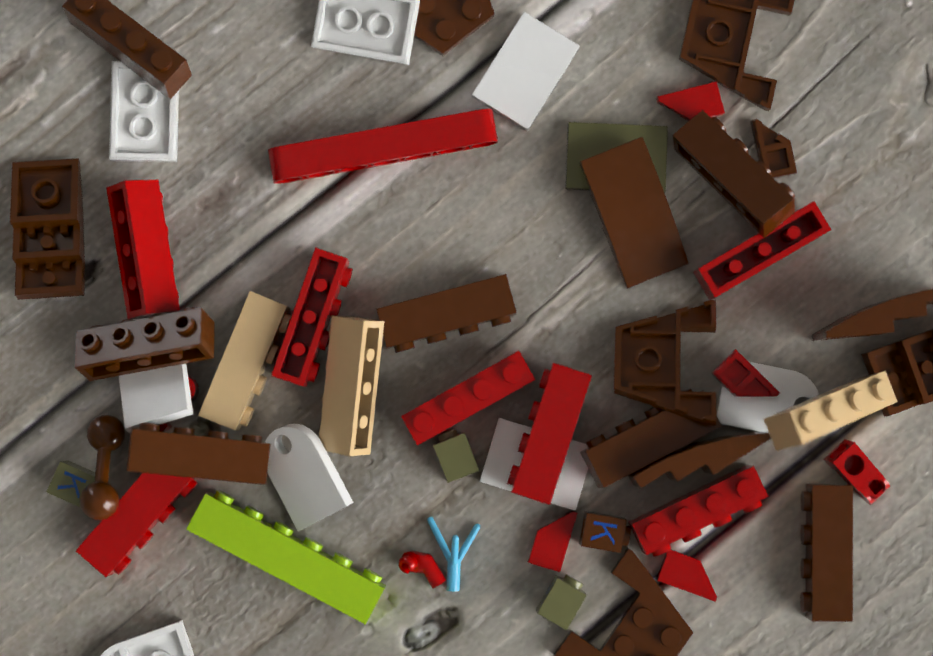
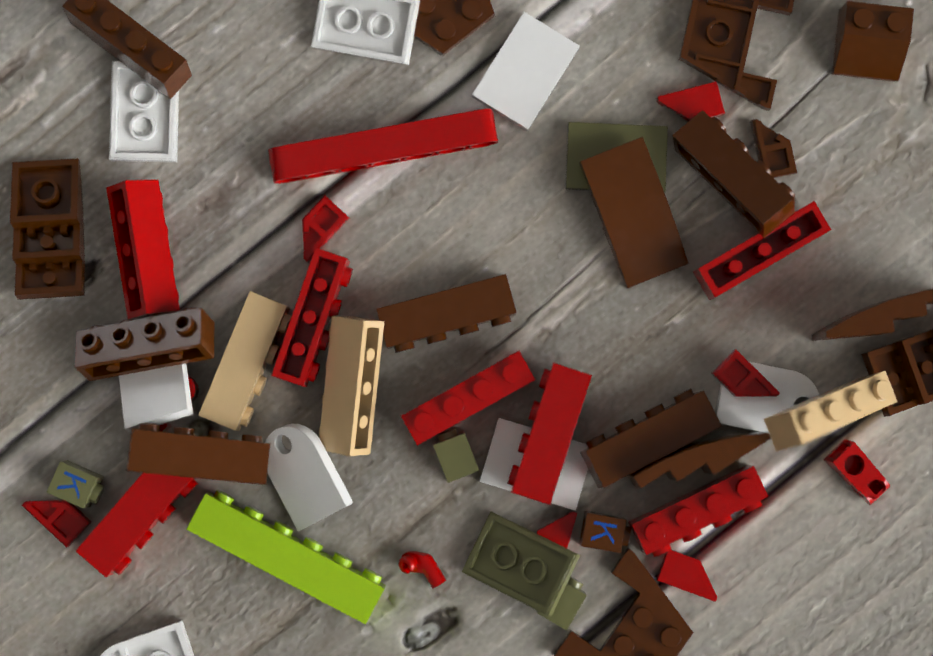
(59, 518): none -> red tile
(100, 498): reddish brown piece -> none
(321, 225): none -> red tile
(454, 557): medium azure plant -> none
(521, 563): none -> olive tile
(651, 358): reddish brown wing -> none
(828, 552): reddish brown brick -> none
(872, 41): none -> reddish brown slope

